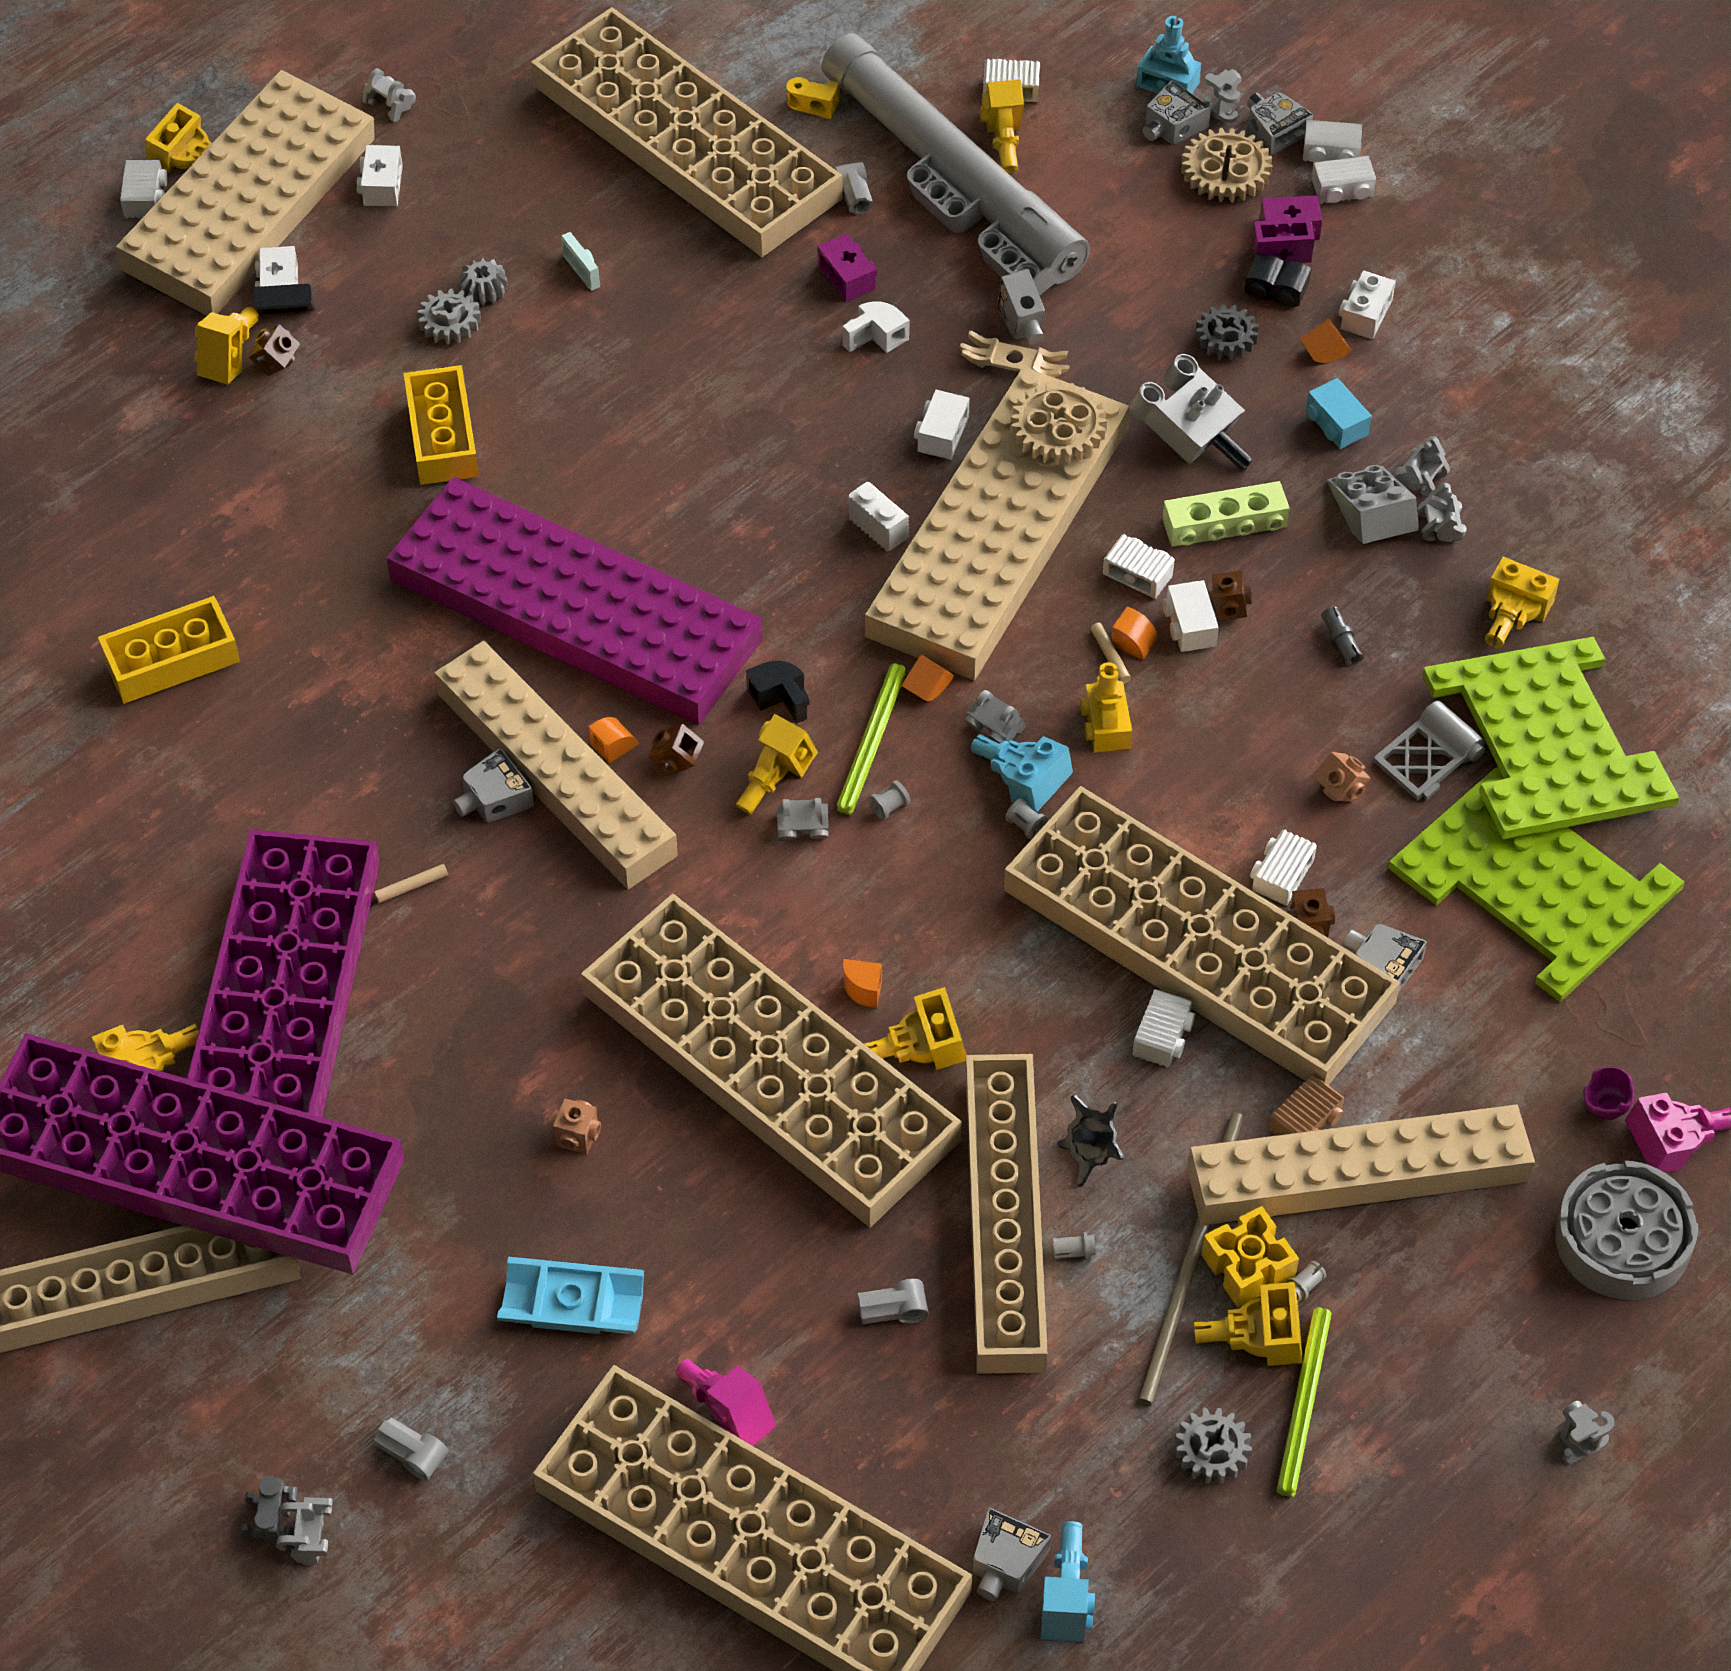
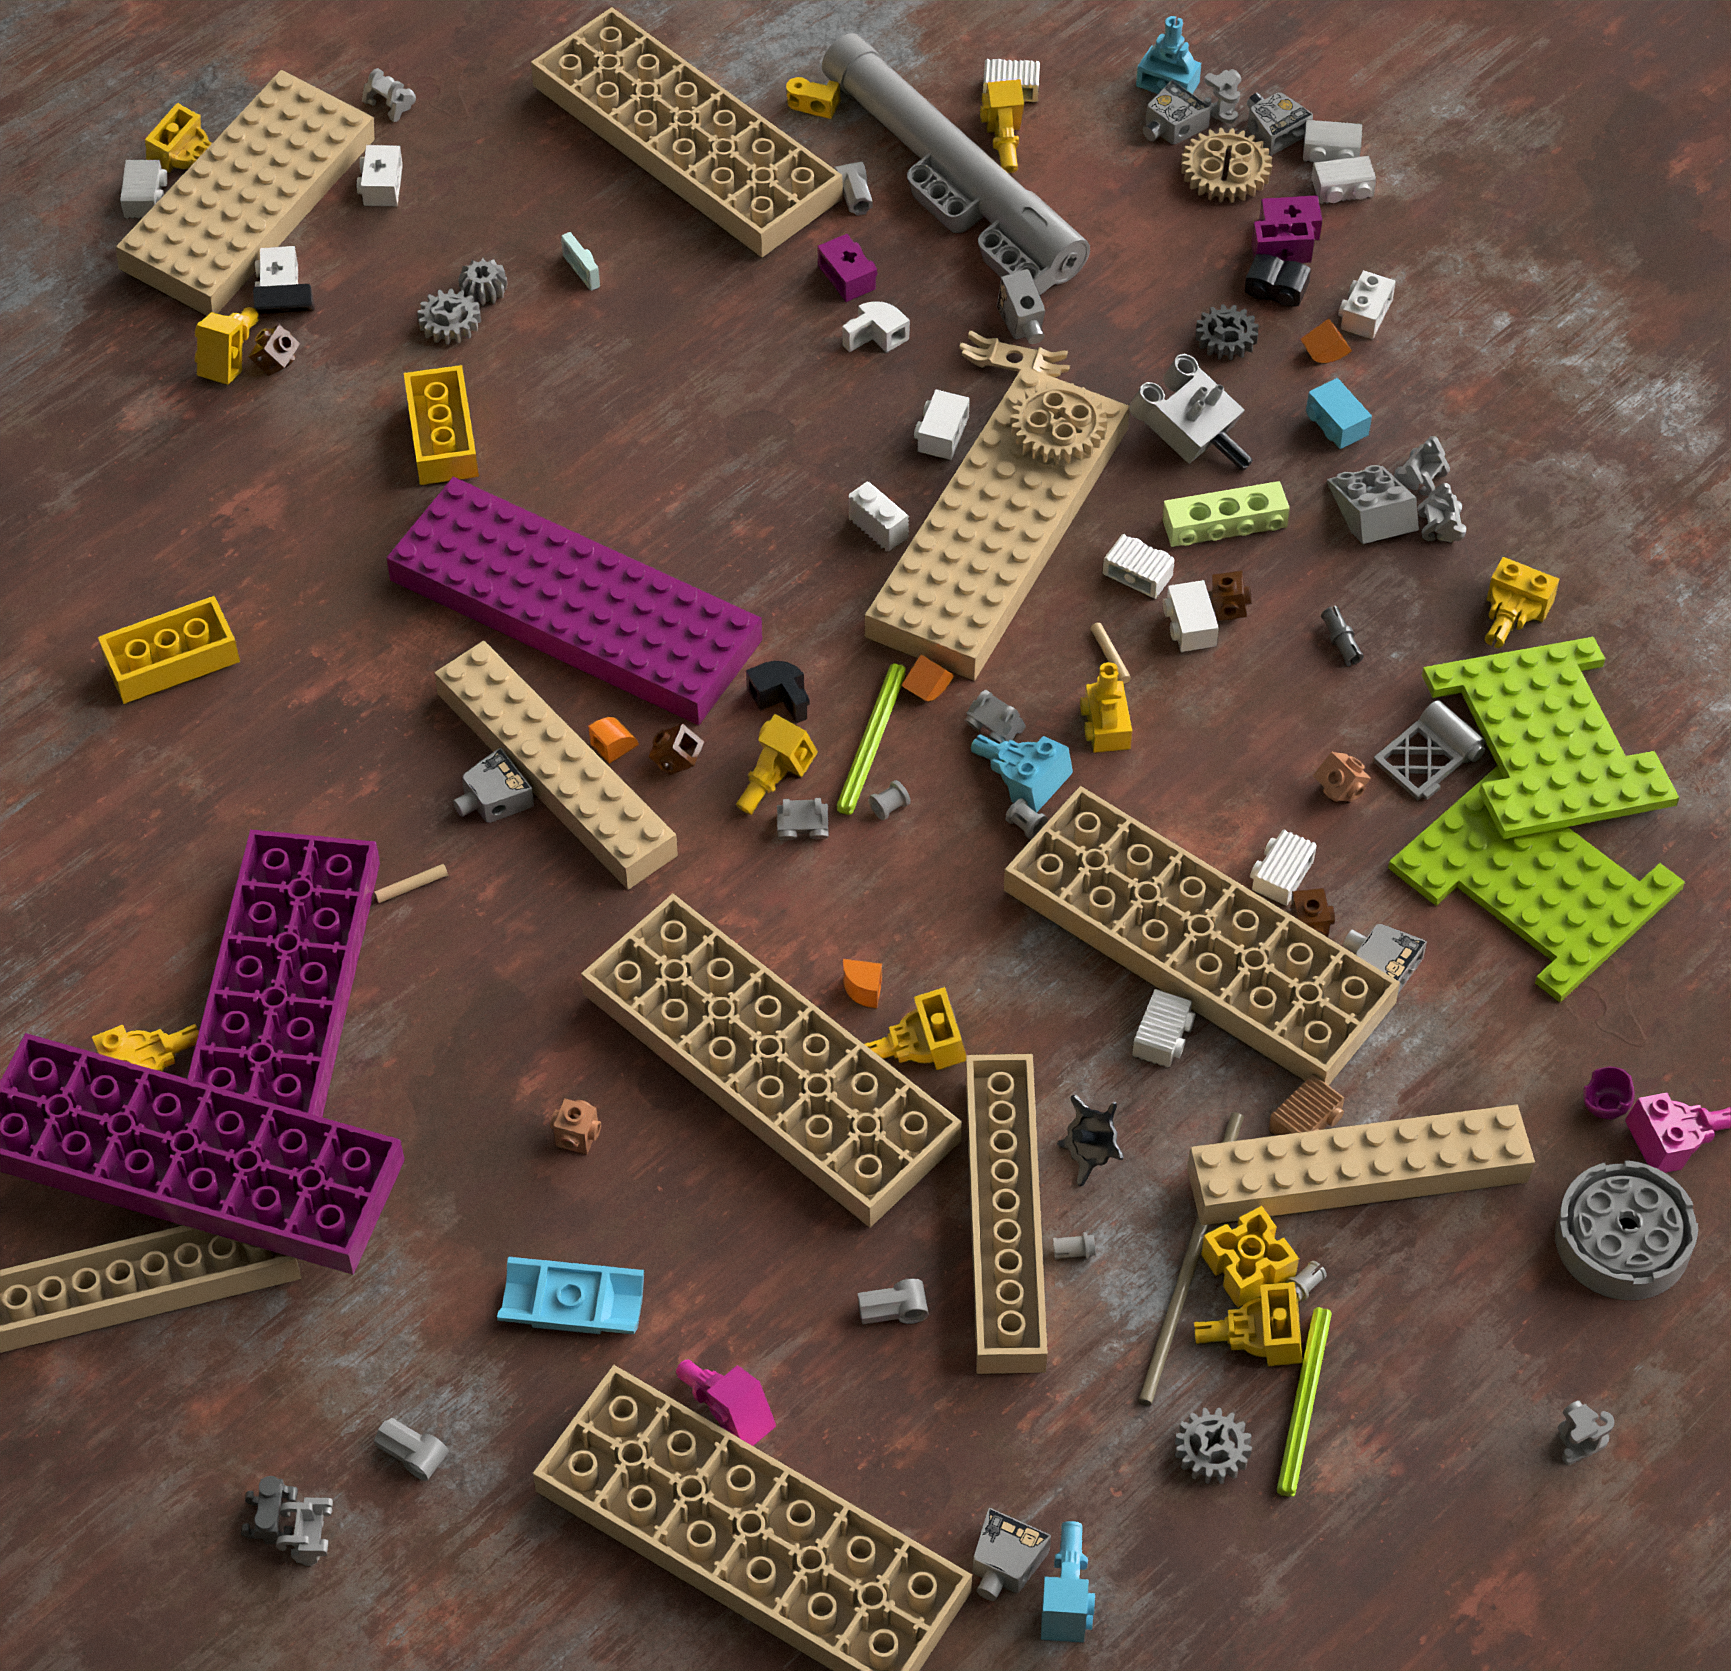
(1134, 634): orange brick -> none

